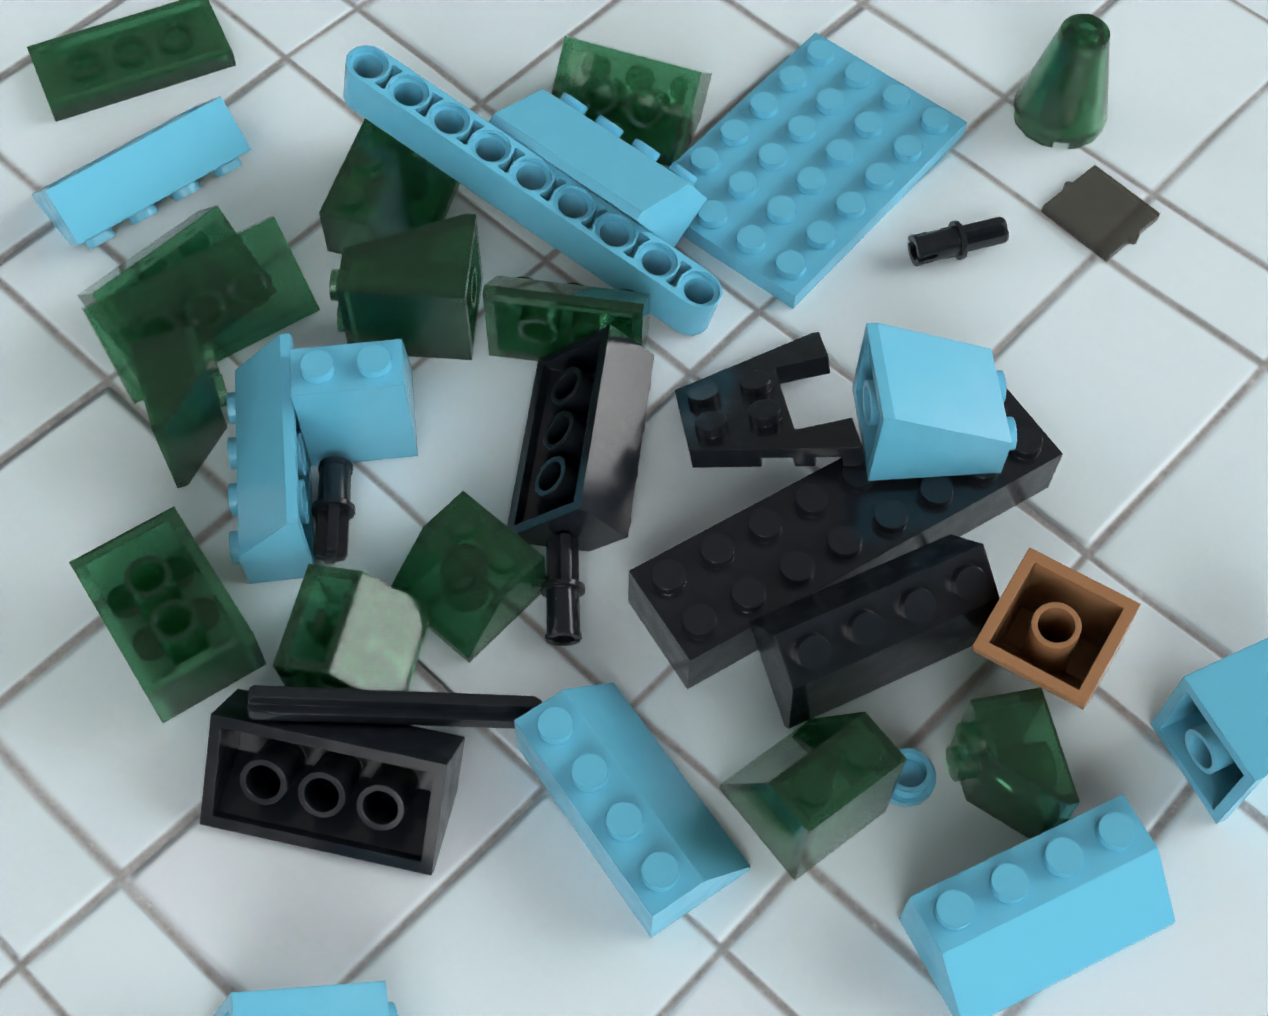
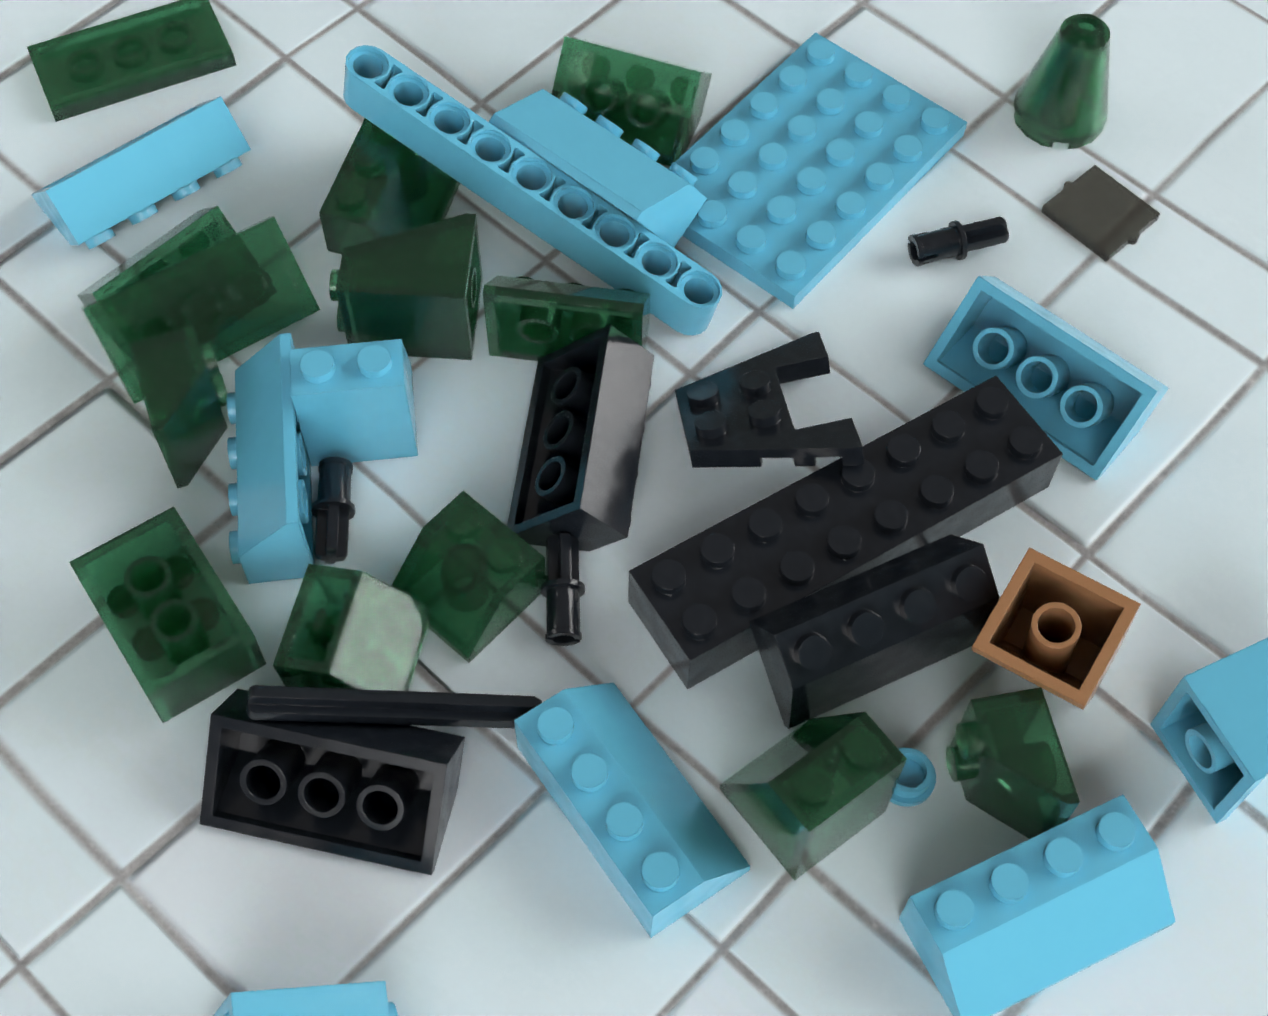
(929, 406): medium azure slope -> none
(1063, 378): none -> medium azure slope

